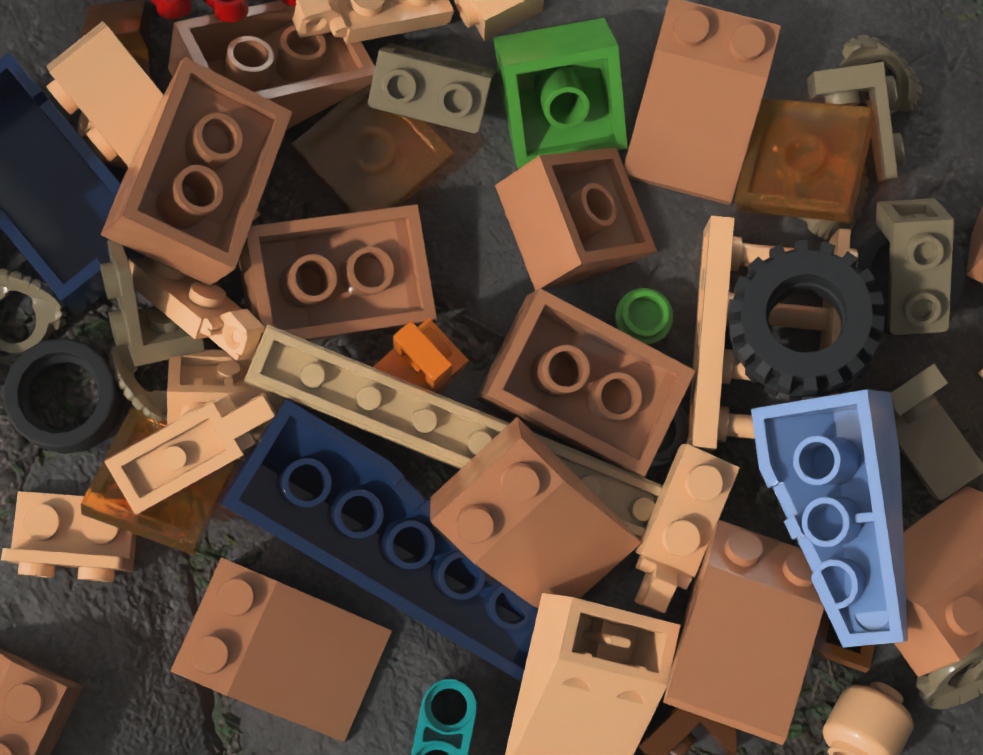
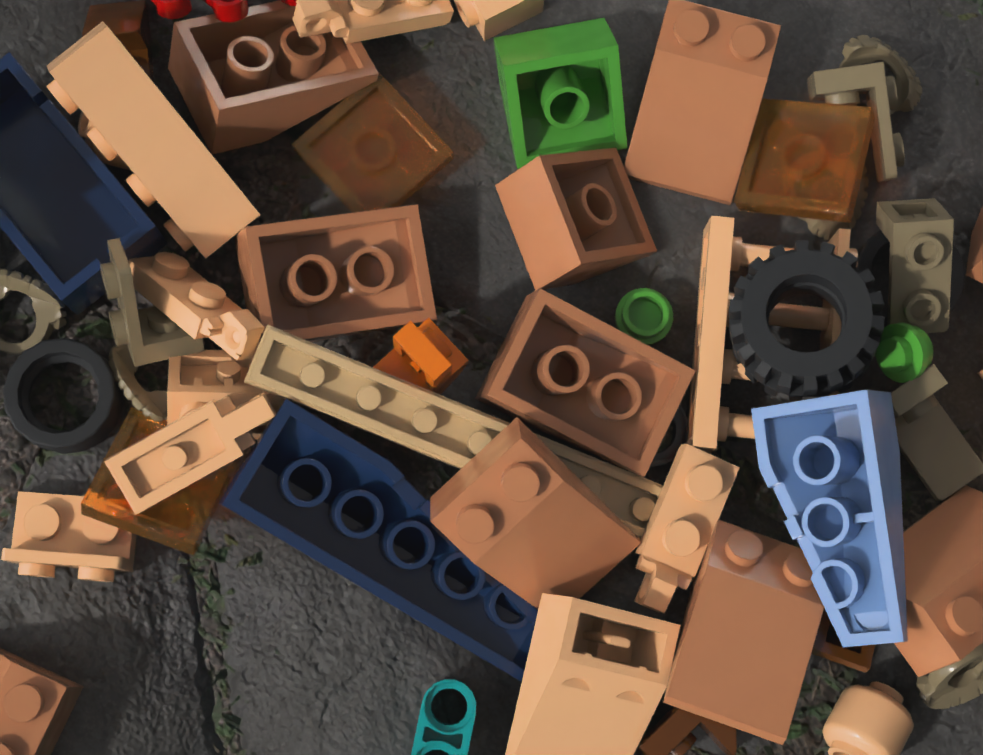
(198, 174): nougat slope -> none
(281, 650): nougat slope -> none
(431, 87): dark tan bracket -> none
(904, 352): none -> bright green plate

